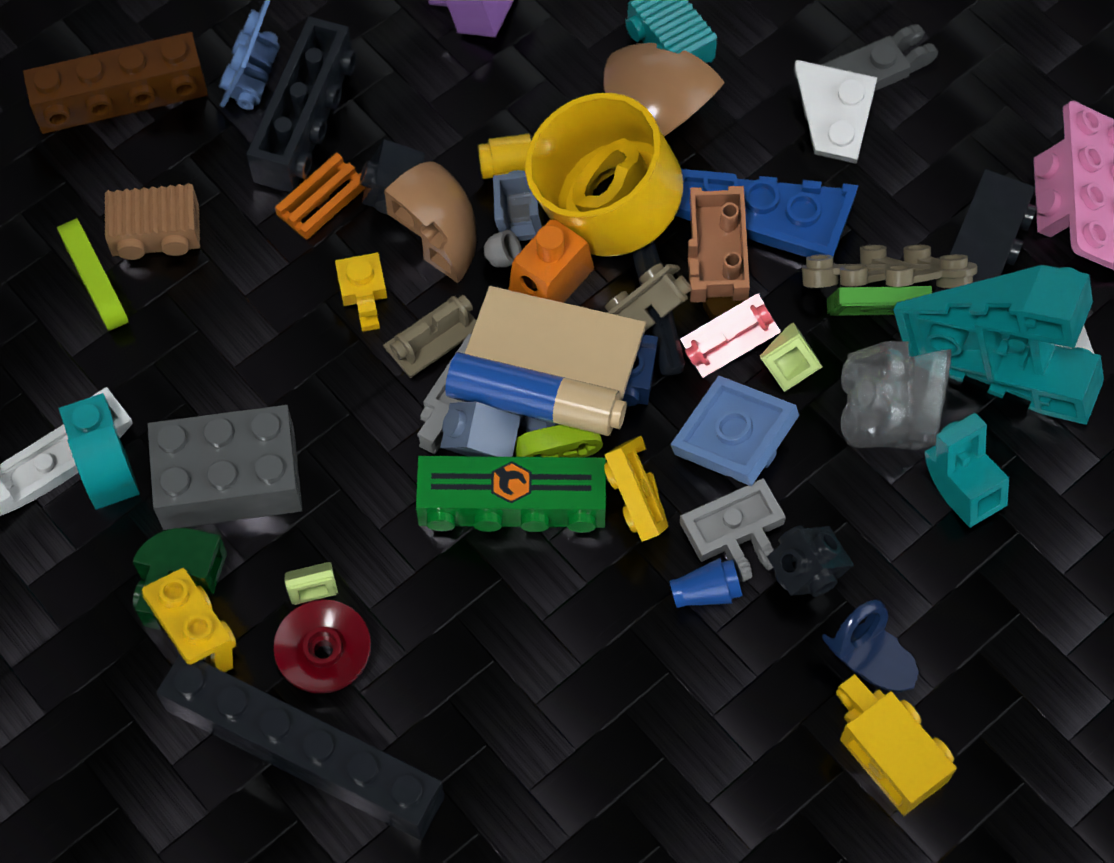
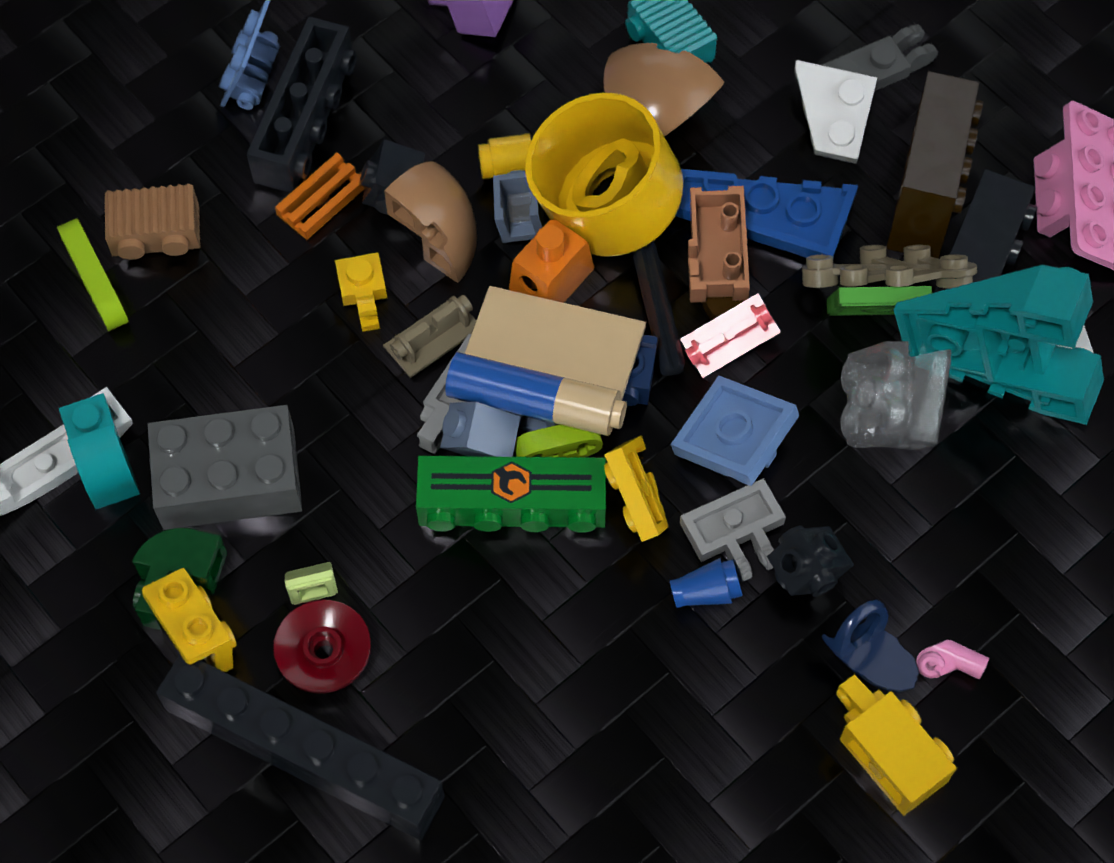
(115, 83): reddish brown brick -> none
(502, 248): light grey hinge -> none
(657, 289): dark tan hinge -> none
(790, 358): yellowish green slope -> none
(936, 163): none -> dark brown wedge
(950, 656): none -> bright pink arm
(965, 472): teal brick -> none

